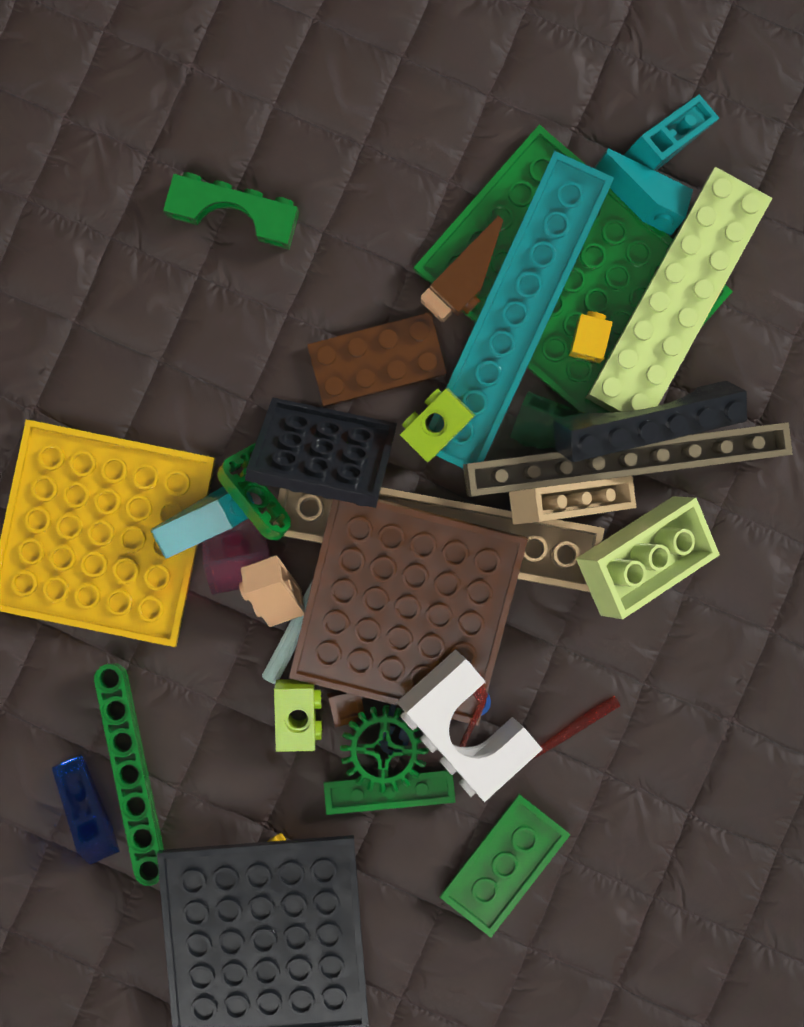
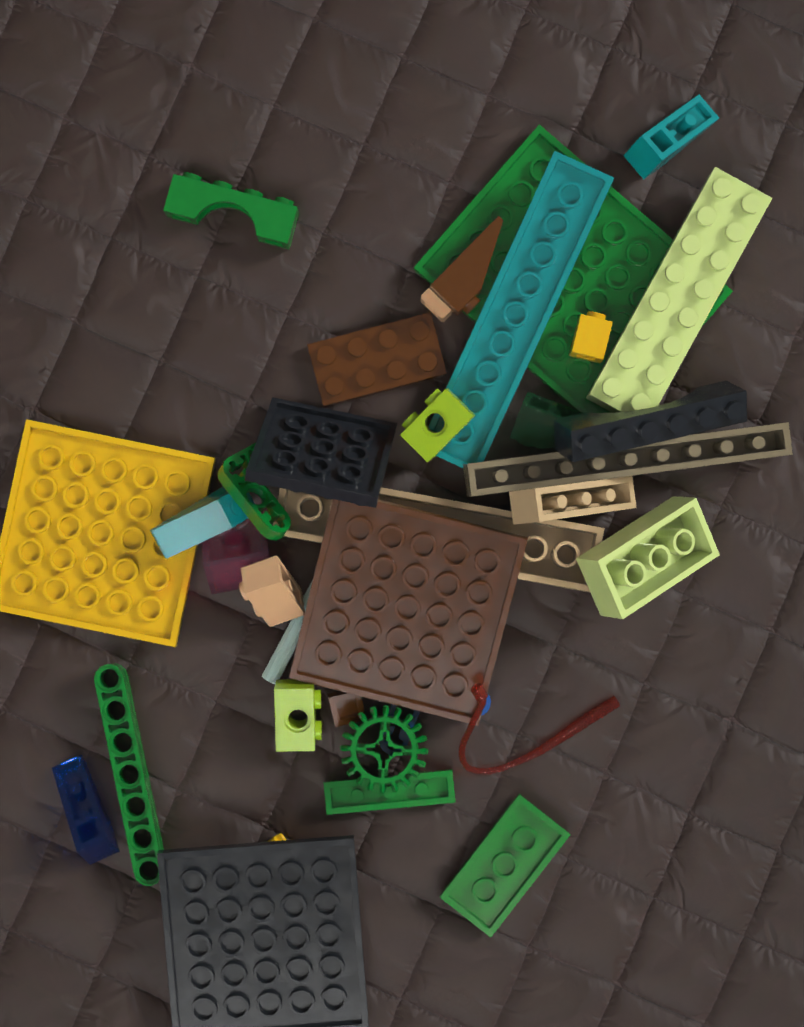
(430, 709): white arch -> none
(647, 193): teal slope -> none

